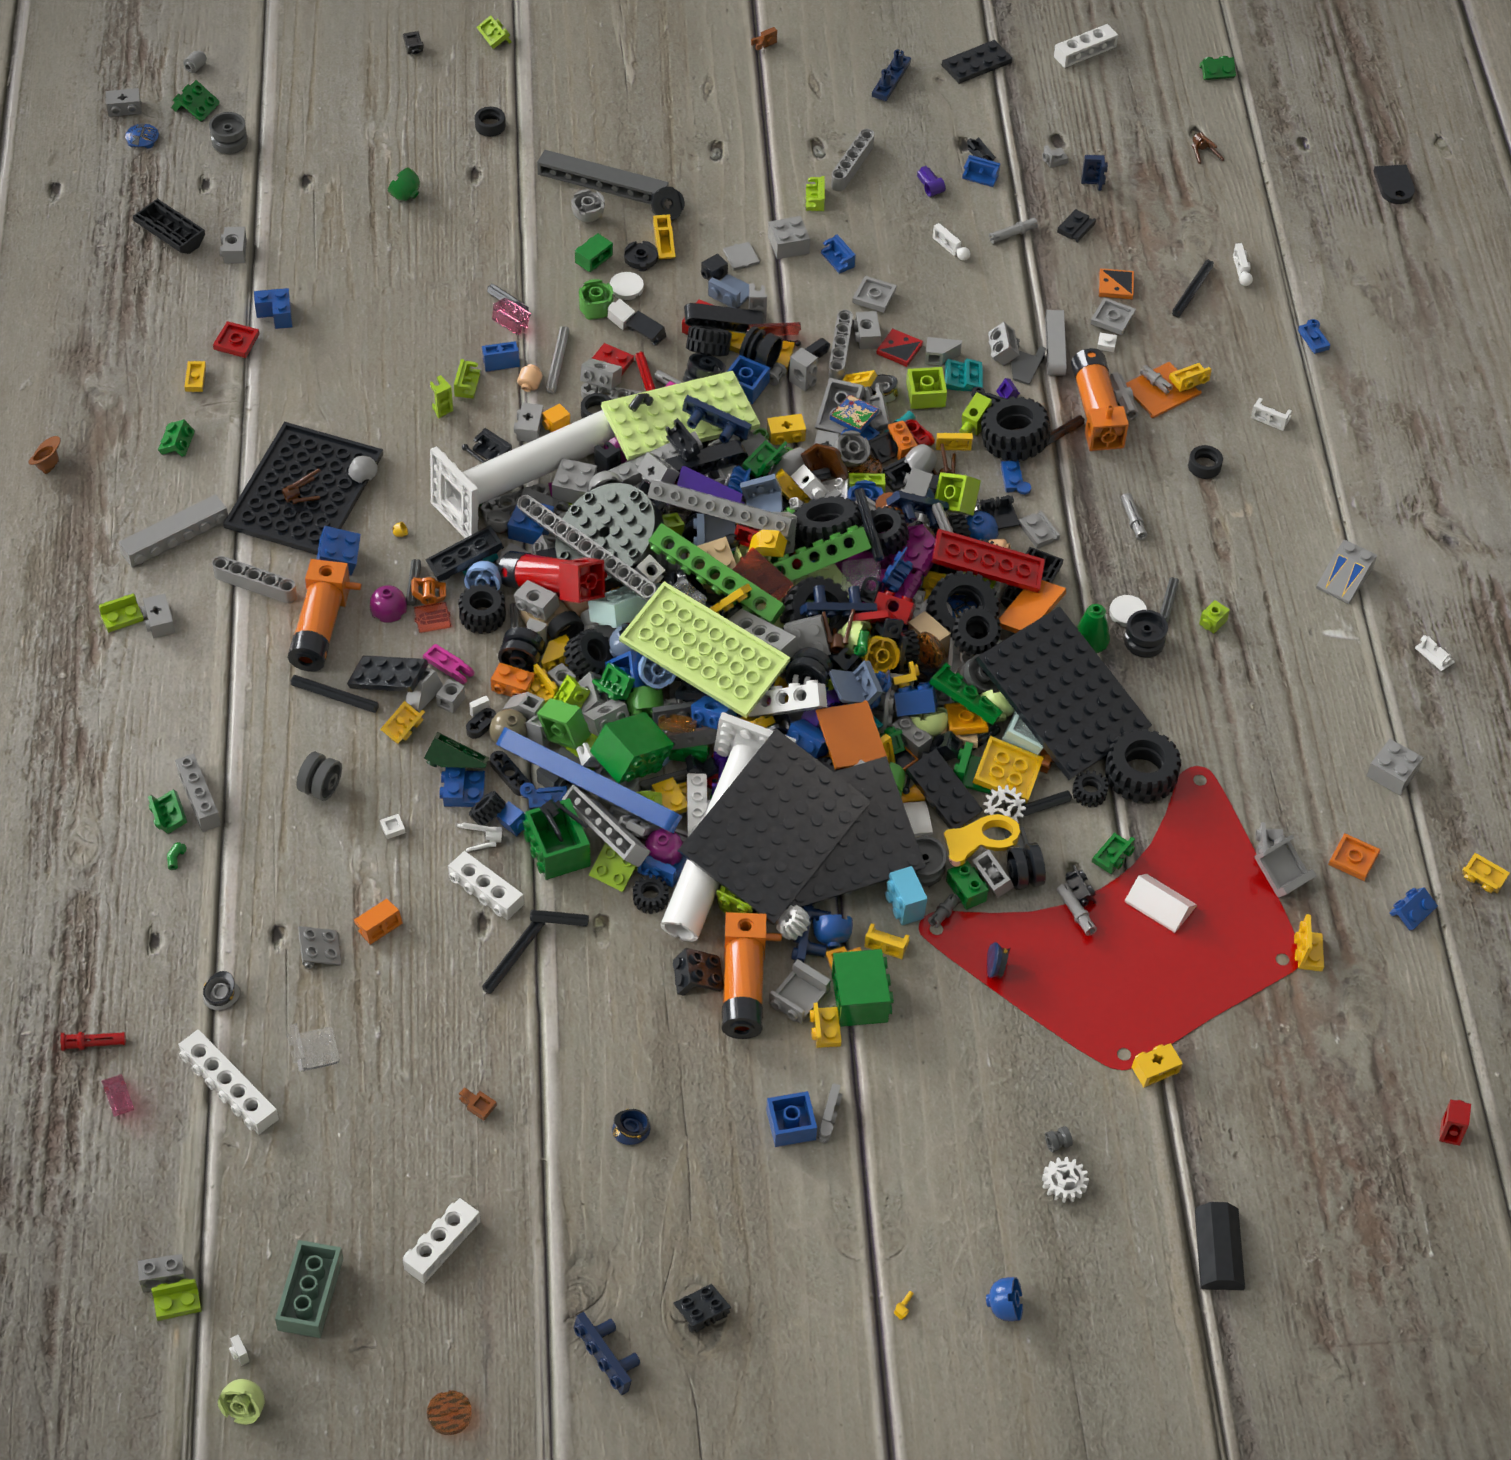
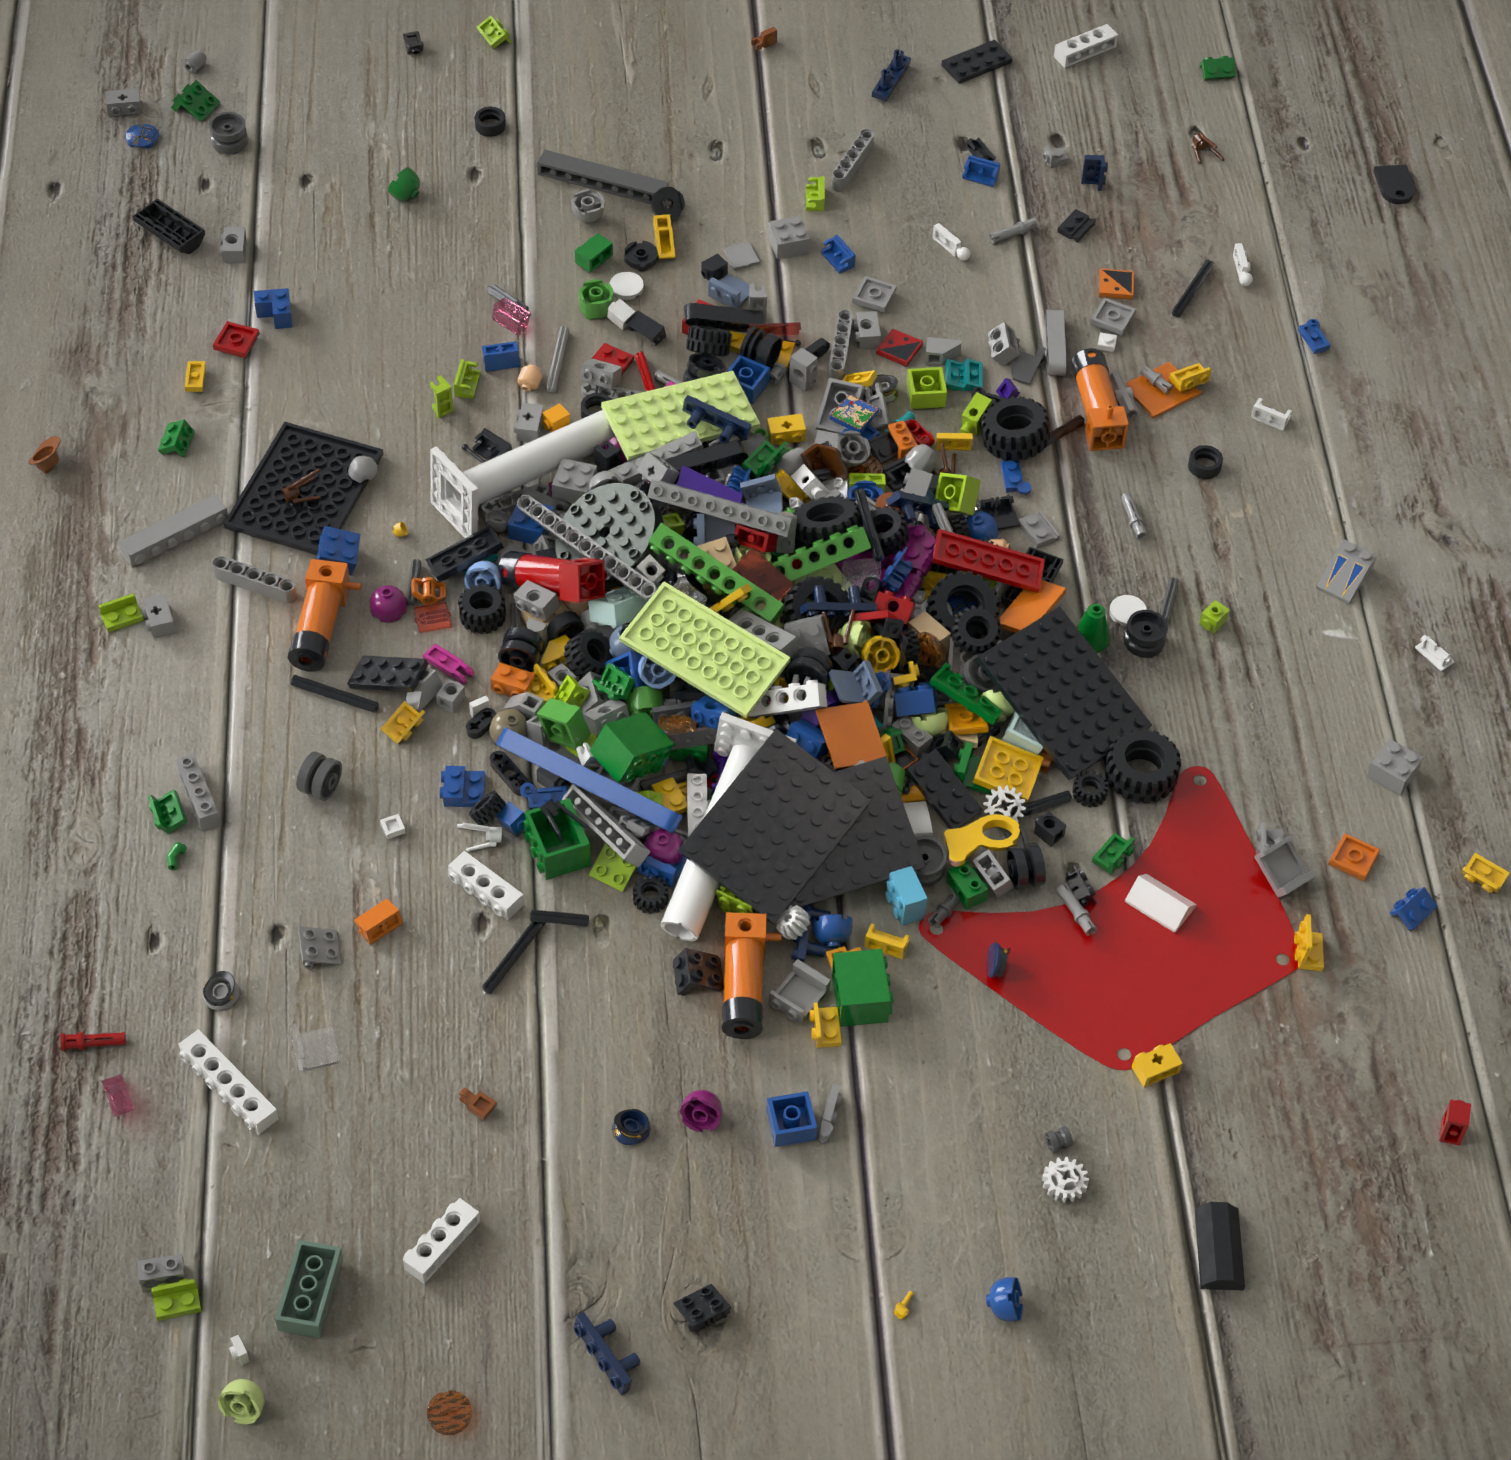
(450, 753): dark green slope -> none
(639, 399): black arm -> none
(682, 441): black hinge -> none
(701, 1110): none -> magenta cylinder
(769, 543): yellow slope -> none
(862, 646): green arm -> none
(931, 183): dark purple piece -> none
(1049, 828): none -> black brick

